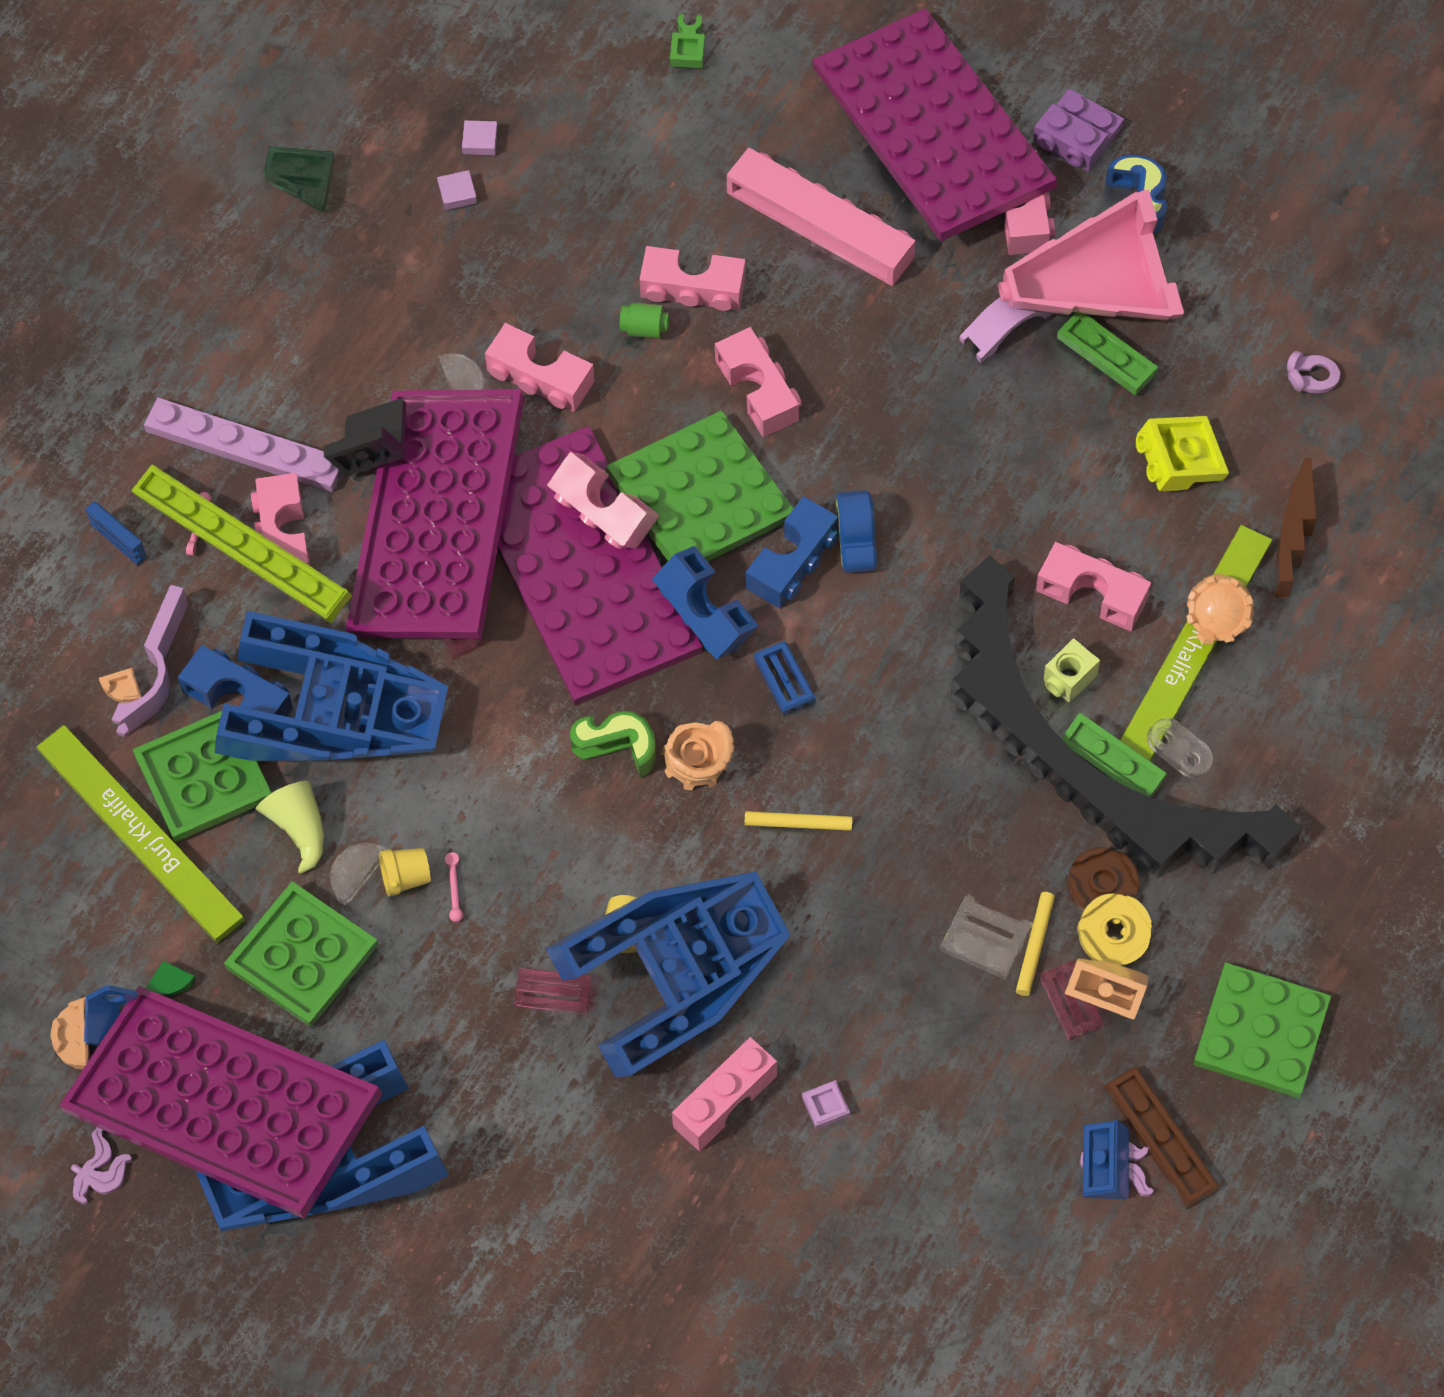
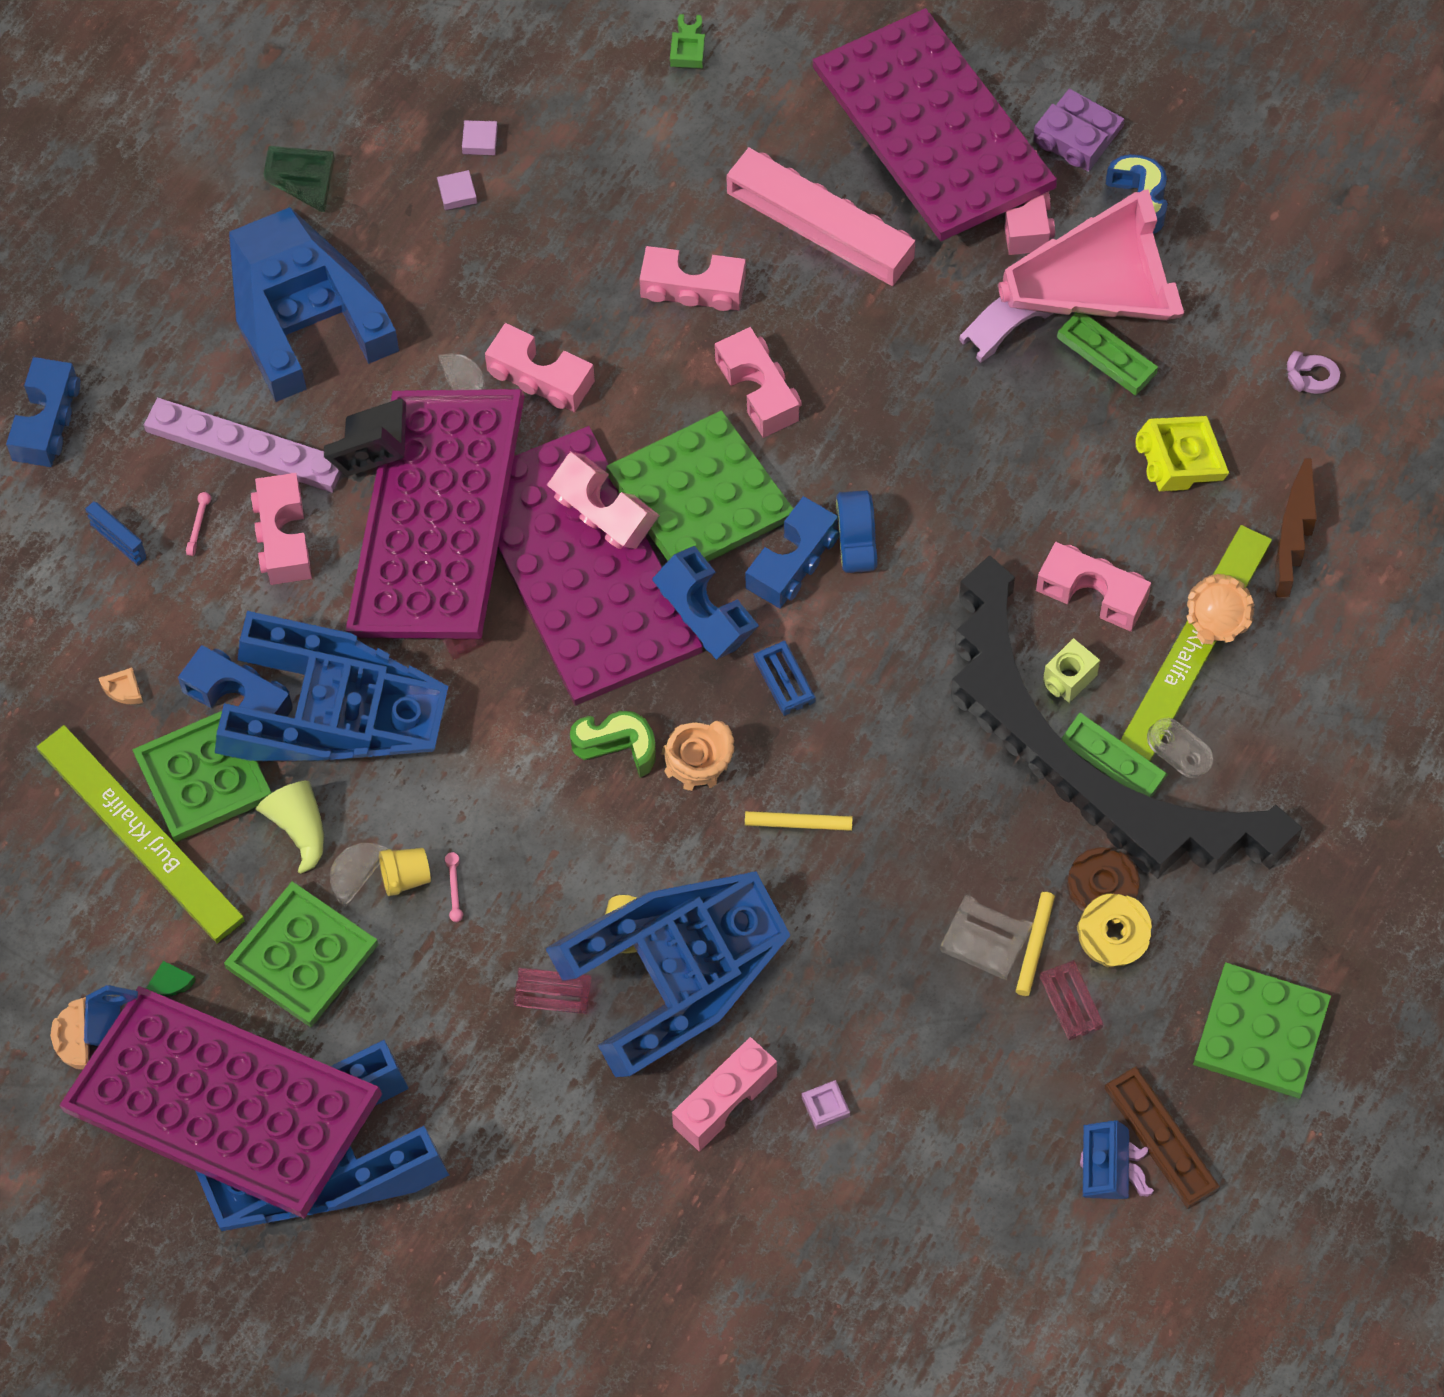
(40, 436): none -> blue arch
(101, 1182): lavender piece -> none
(135, 713): lavender piece -> none
(242, 543): lime tile -> none
(292, 280): none -> blue wedge
(644, 320): bright green brick -> none
(1108, 986): light nougat slope -> none

